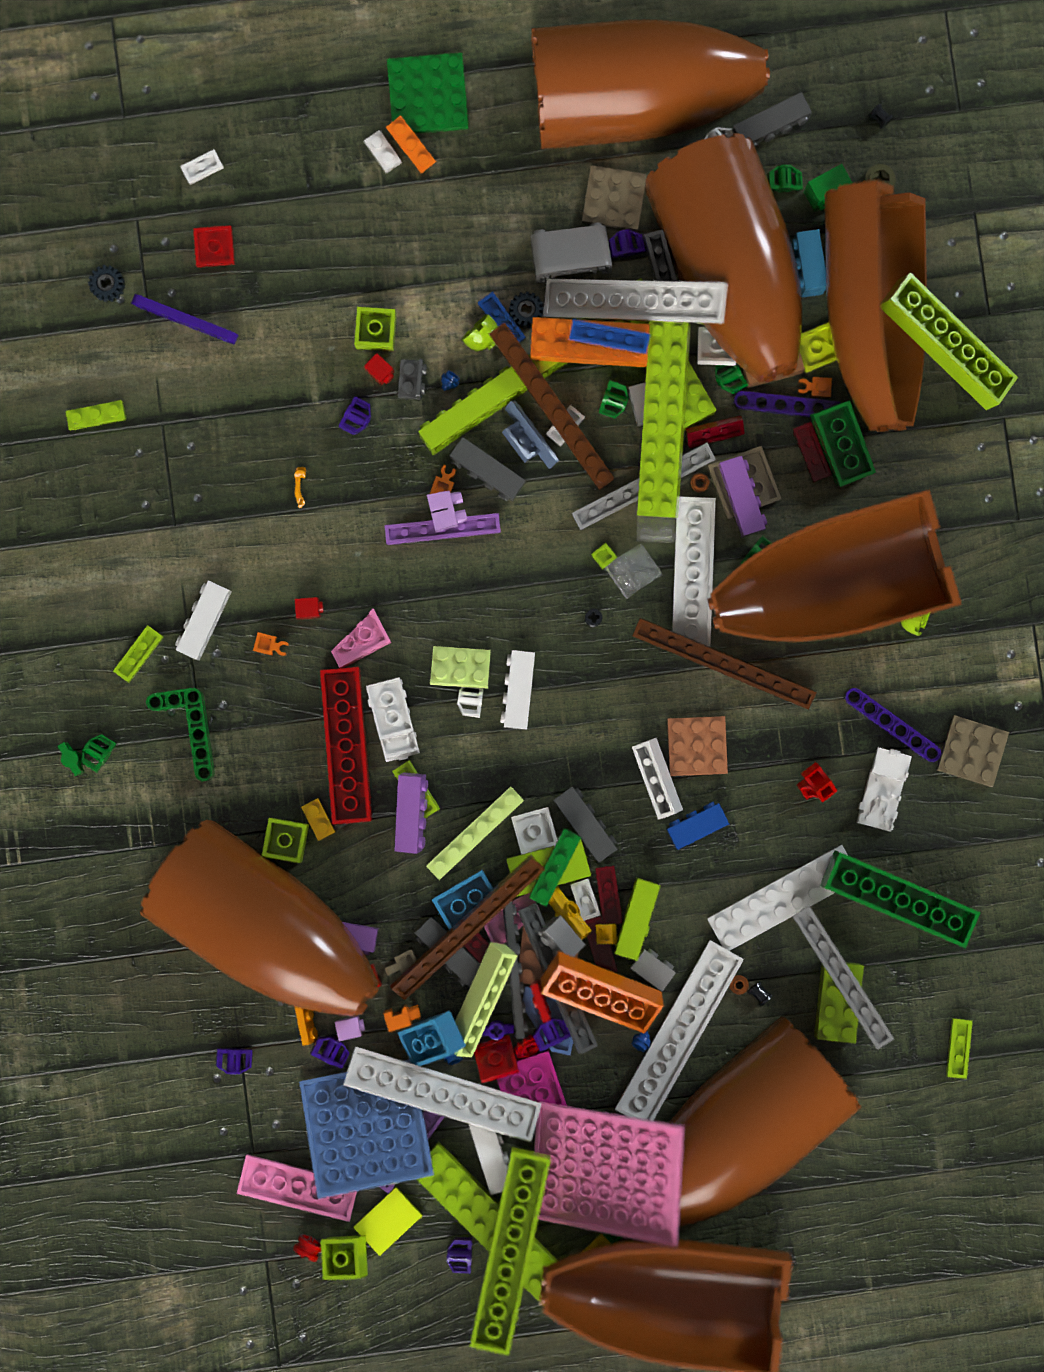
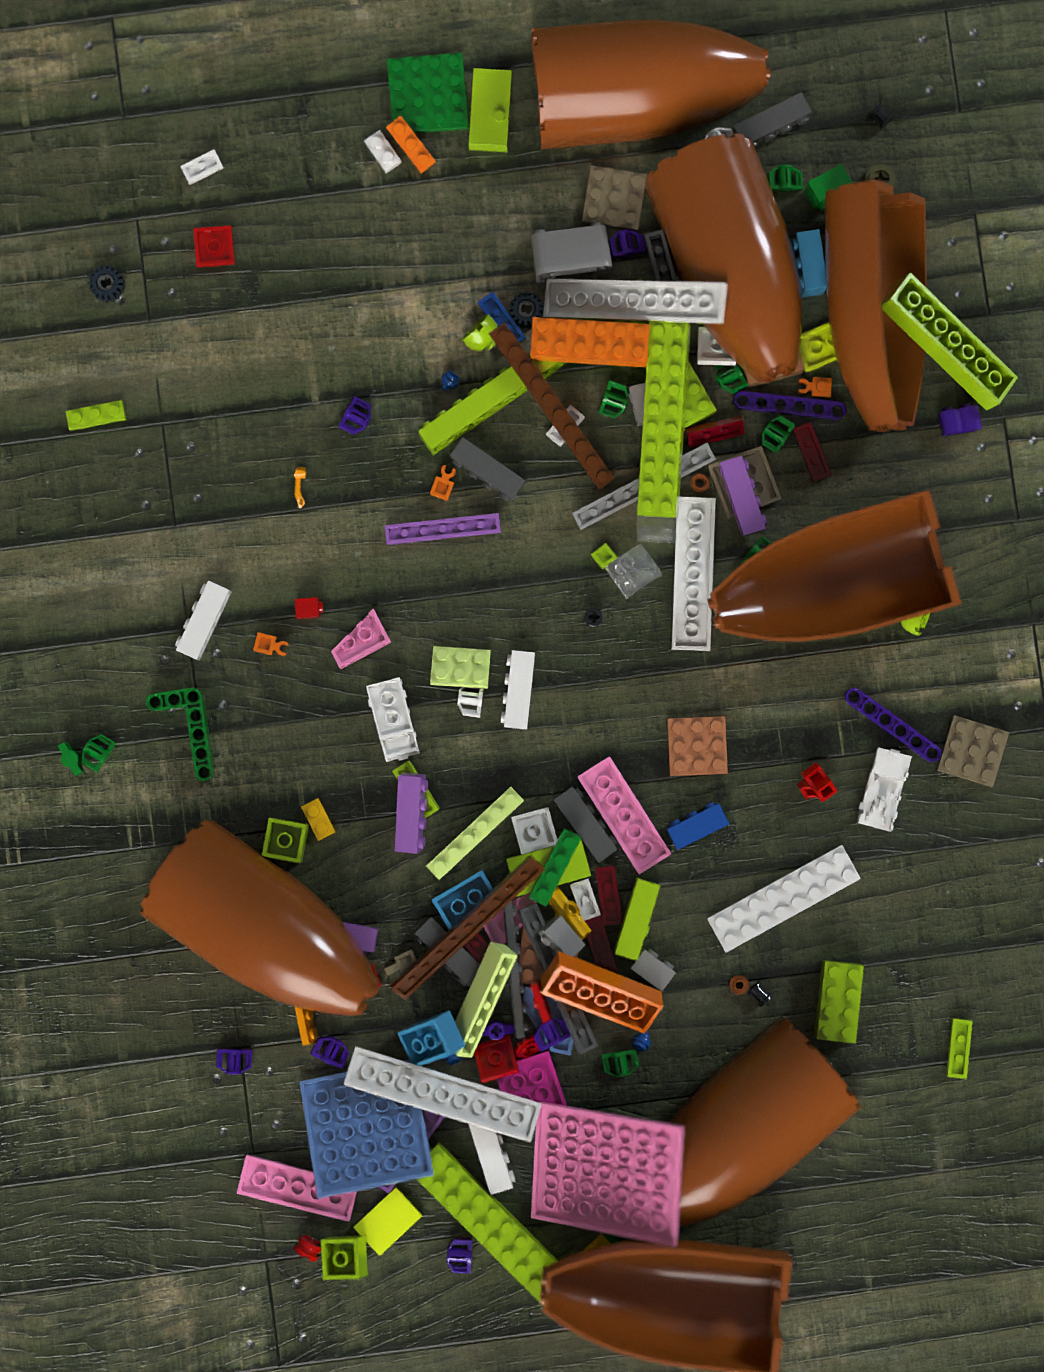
(138, 654): lime plate -> none
(184, 319): dark purple beam -> none
(346, 745): red brick -> none
(349, 1028): lavender brick -> none
(375, 329): lime brick -> none
(379, 369): red brick -> none
(401, 1019): orange hips -> none
(411, 379): dark grey bracket -> none
(443, 511): lavender hips -> none
(490, 110): none -> lime brick
(510, 1251): lime brick -> none
(526, 438): sand blue bracket -> none
(606, 933): yellow tile -> none
(609, 336): blue plate -> none
(620, 1062): none -> green piece
(624, 815): none -> bright pink plate
(657, 778): white brick -> none
(679, 1032): white plate -> none
(724, 663): reddish brown plate -> none
(781, 440): none -> green piece
(842, 443): green brick -> none
(843, 977): light grey plate -> none
(900, 899): green brick -> none
(960, 420): none -> dark purple brick

